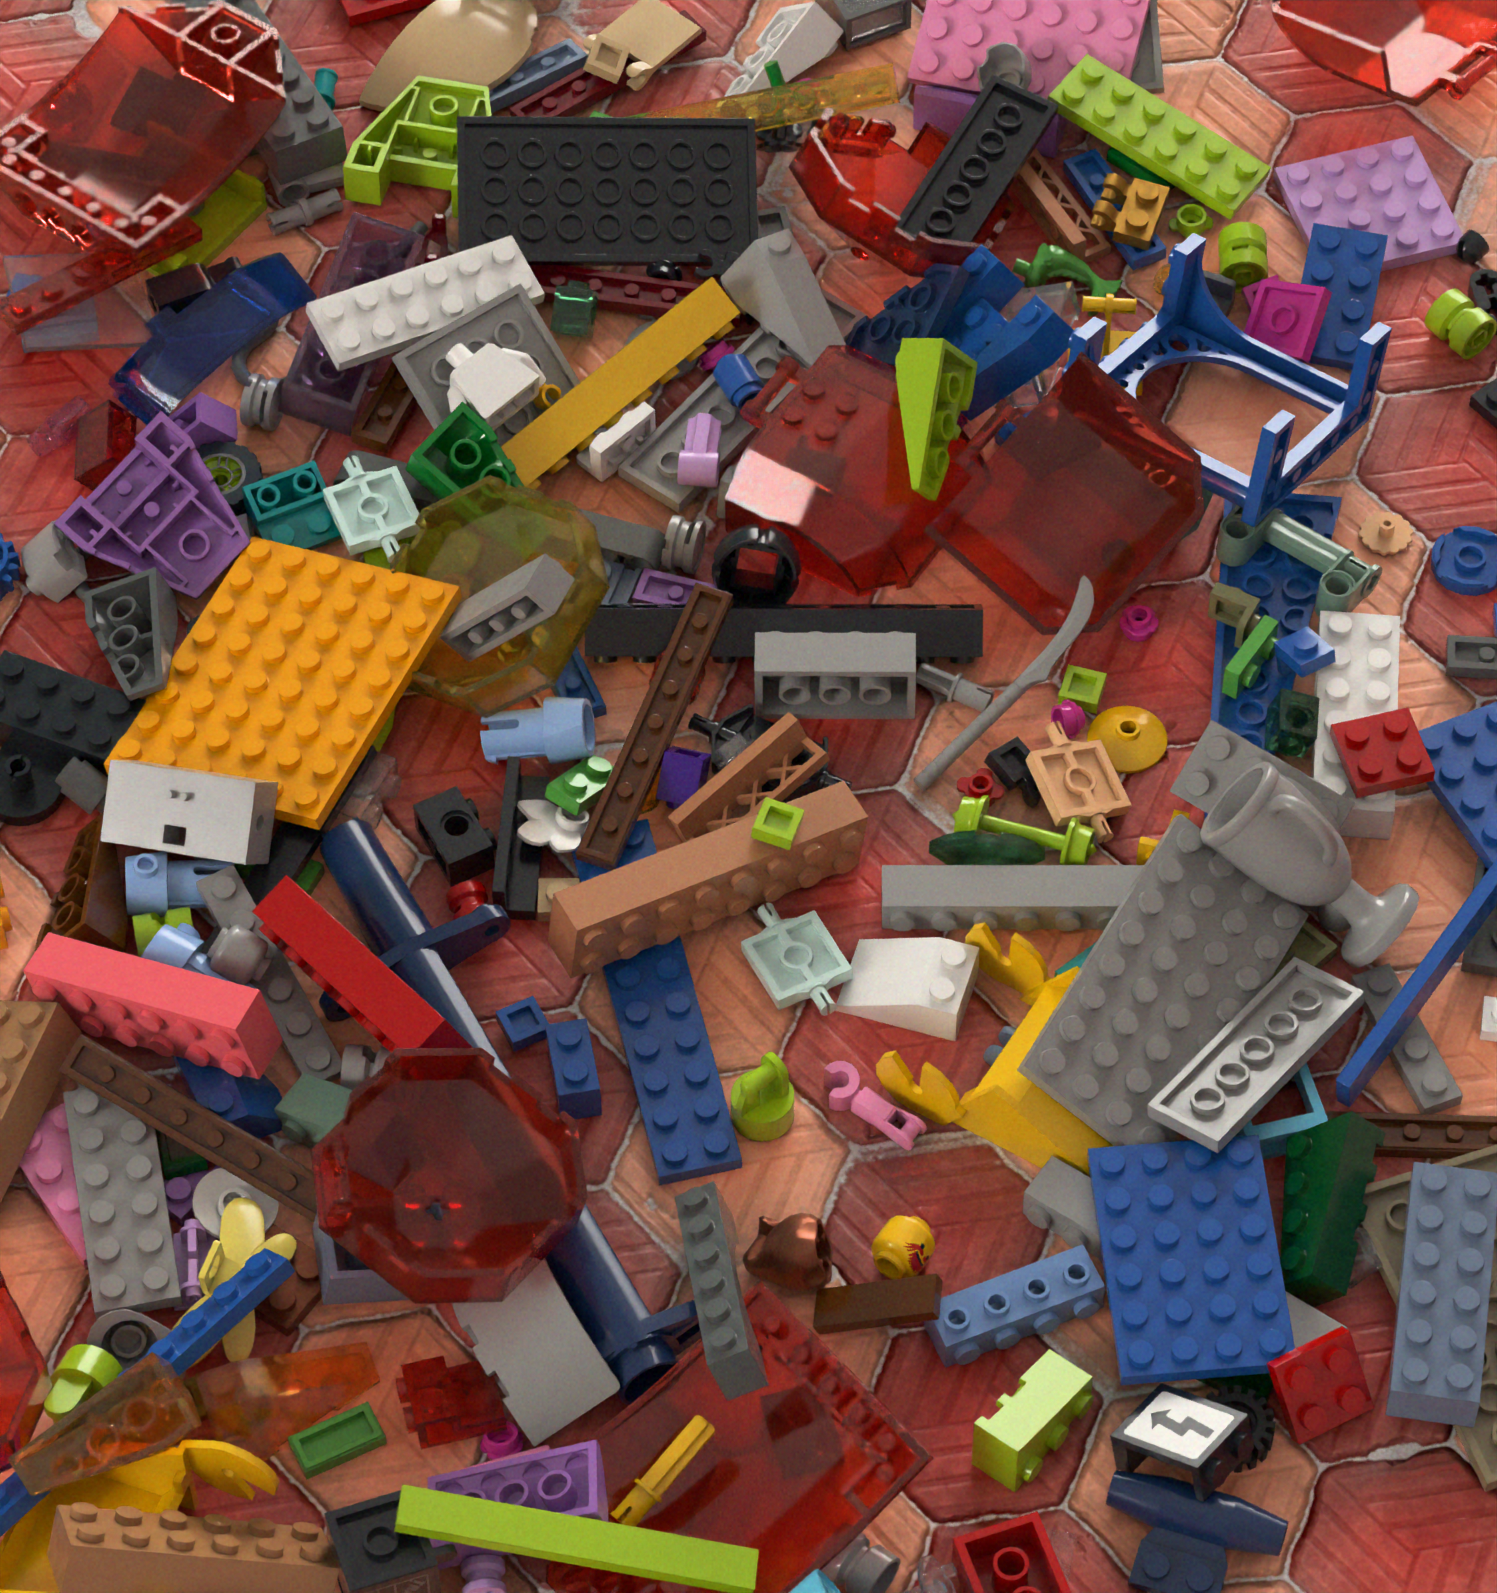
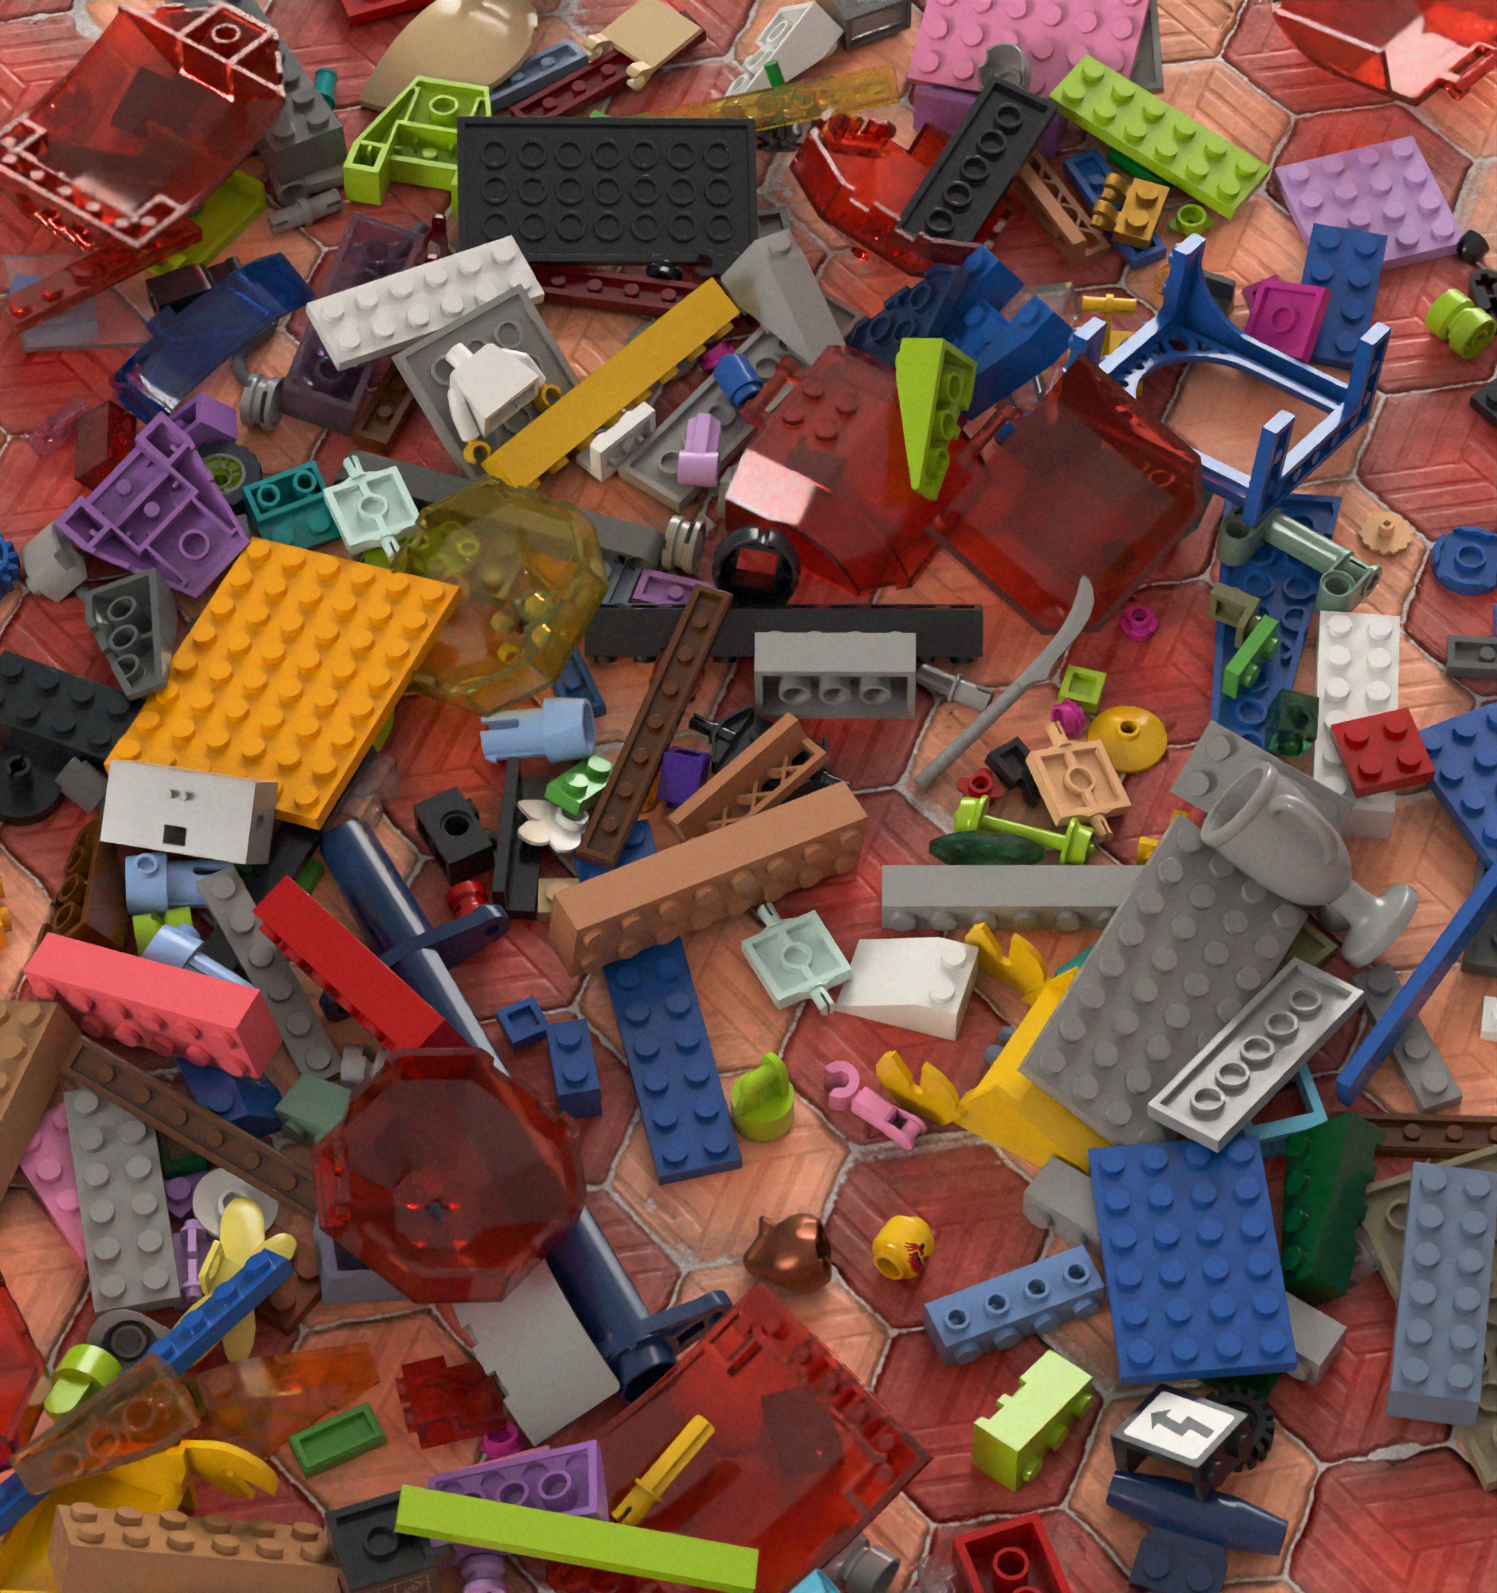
(239, 955): light grey head -> none
(460, 454): green wedge -> none
(507, 607): light grey brick -> none
(574, 310): clear green brick -> none
(606, 58): tan plate -> none
(722, 1315): dark grey arch -> none
(732, 748): clear plate -> none
(777, 823): lime plate -> none
(877, 1304): reddish brown tile -> none
(1055, 262): bright green animal -> none
(1243, 254): lime wheel -> none
(1303, 653): blue bracket -> none
(1320, 1385): red plate -> none

